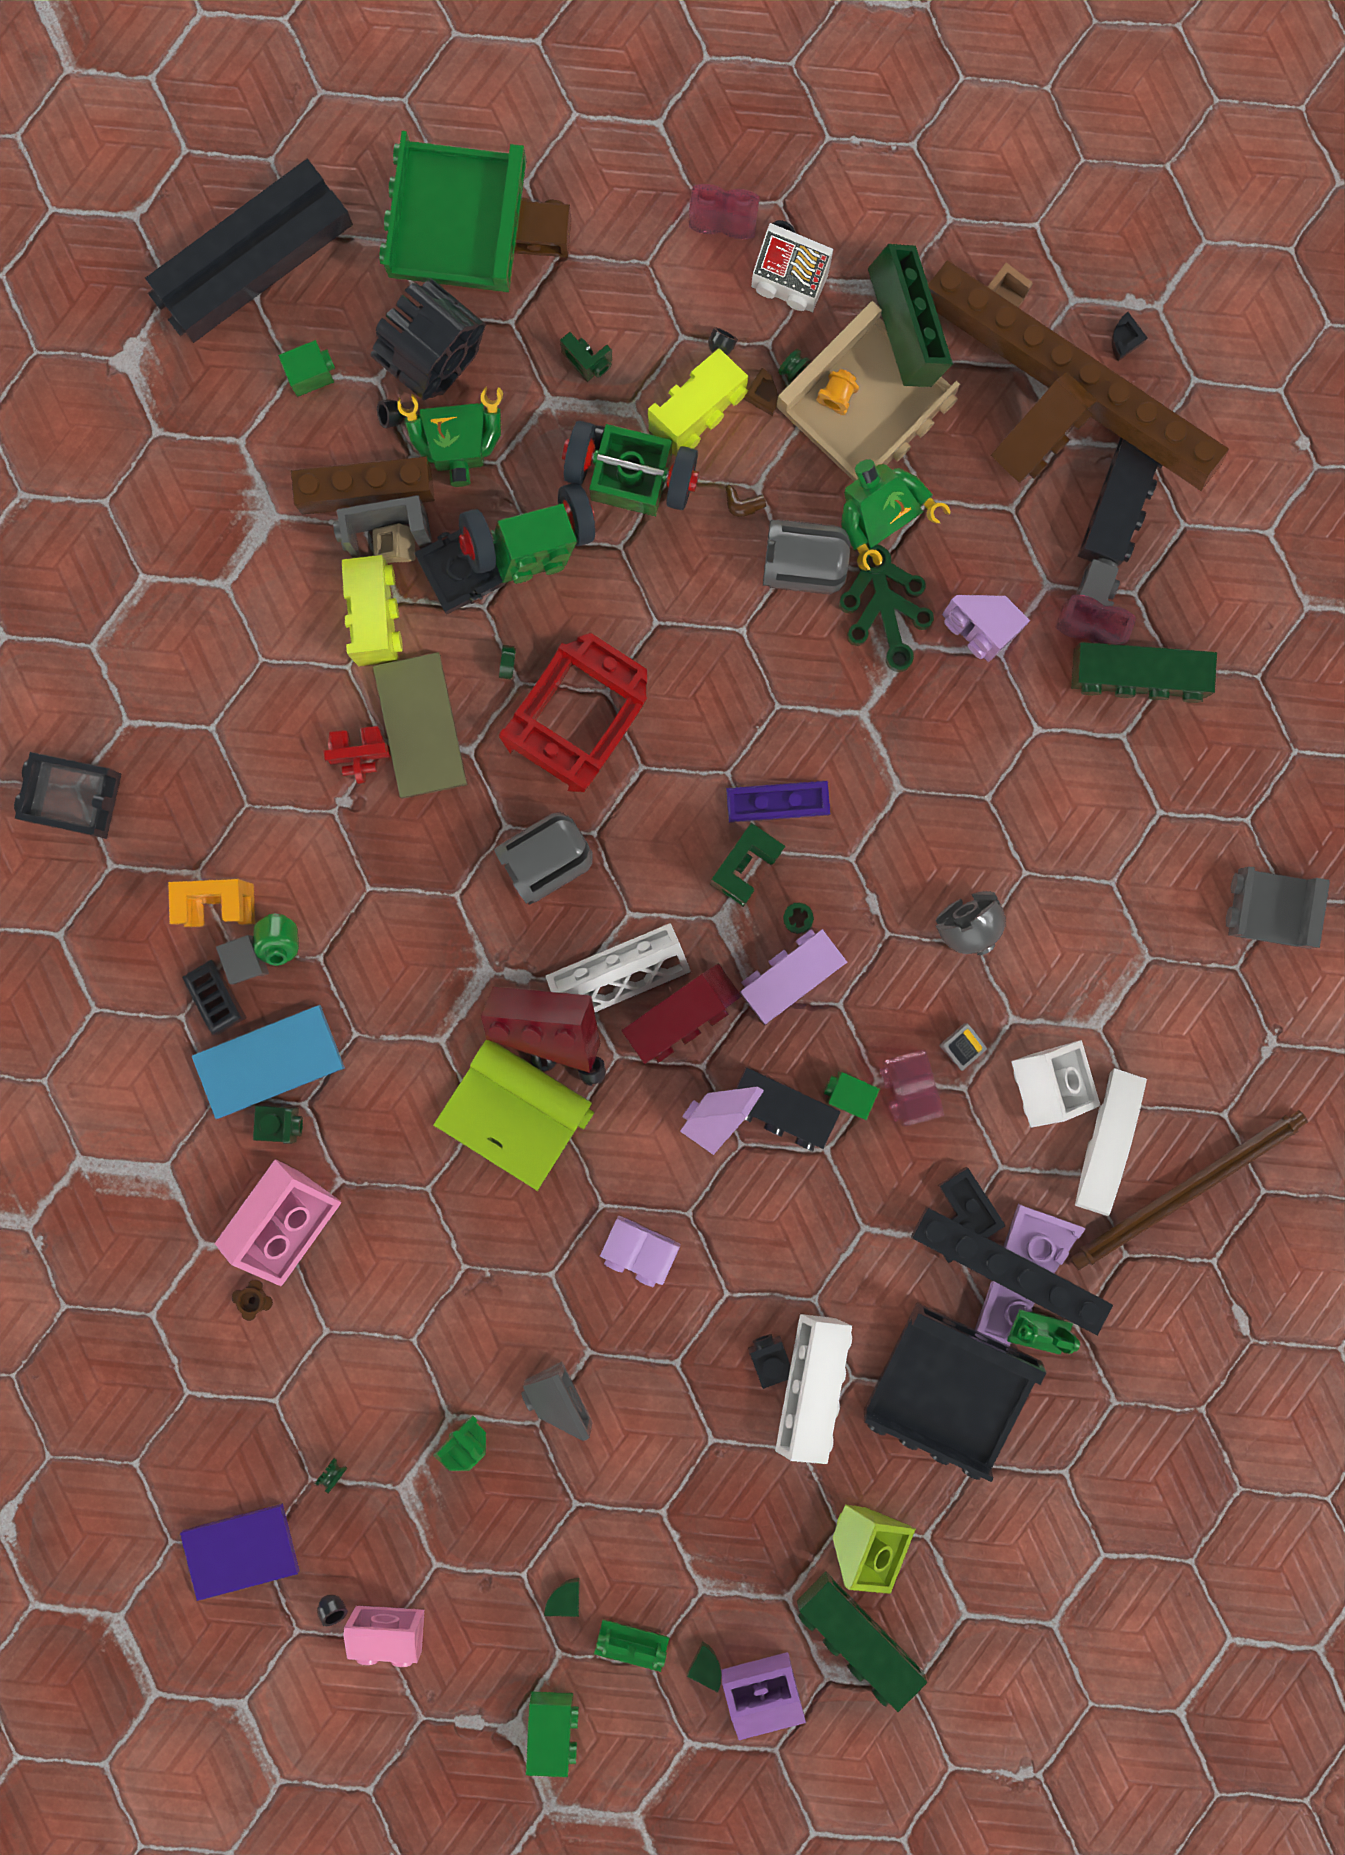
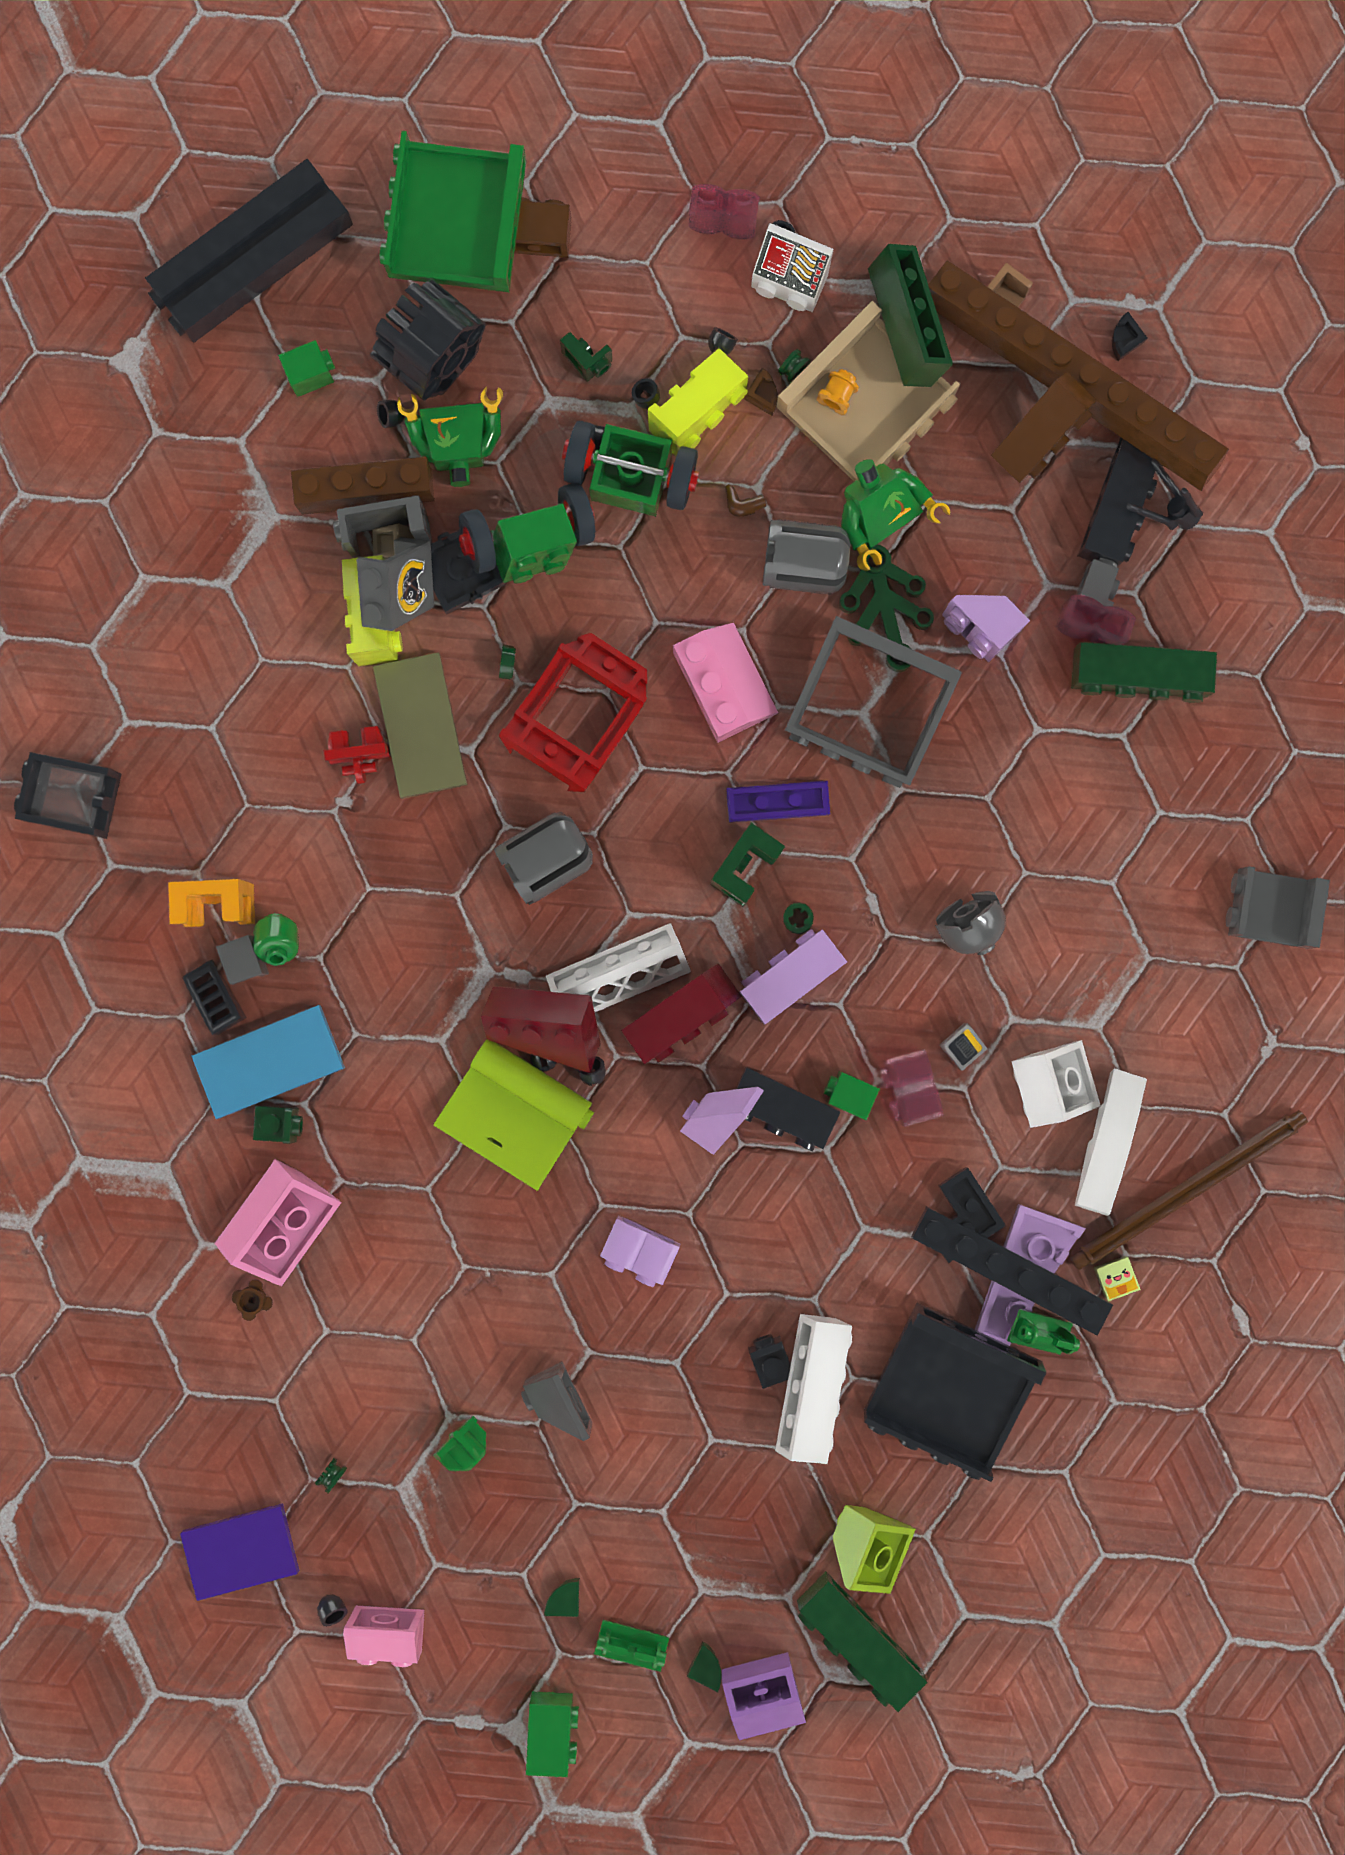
(396, 587): none -> dark grey panel
(649, 388): none -> black hinge
(724, 680): none -> bright pink slope
(862, 761): none -> dark grey window
(1117, 1278): none -> yellowish green tile
(1181, 509): none -> black plant

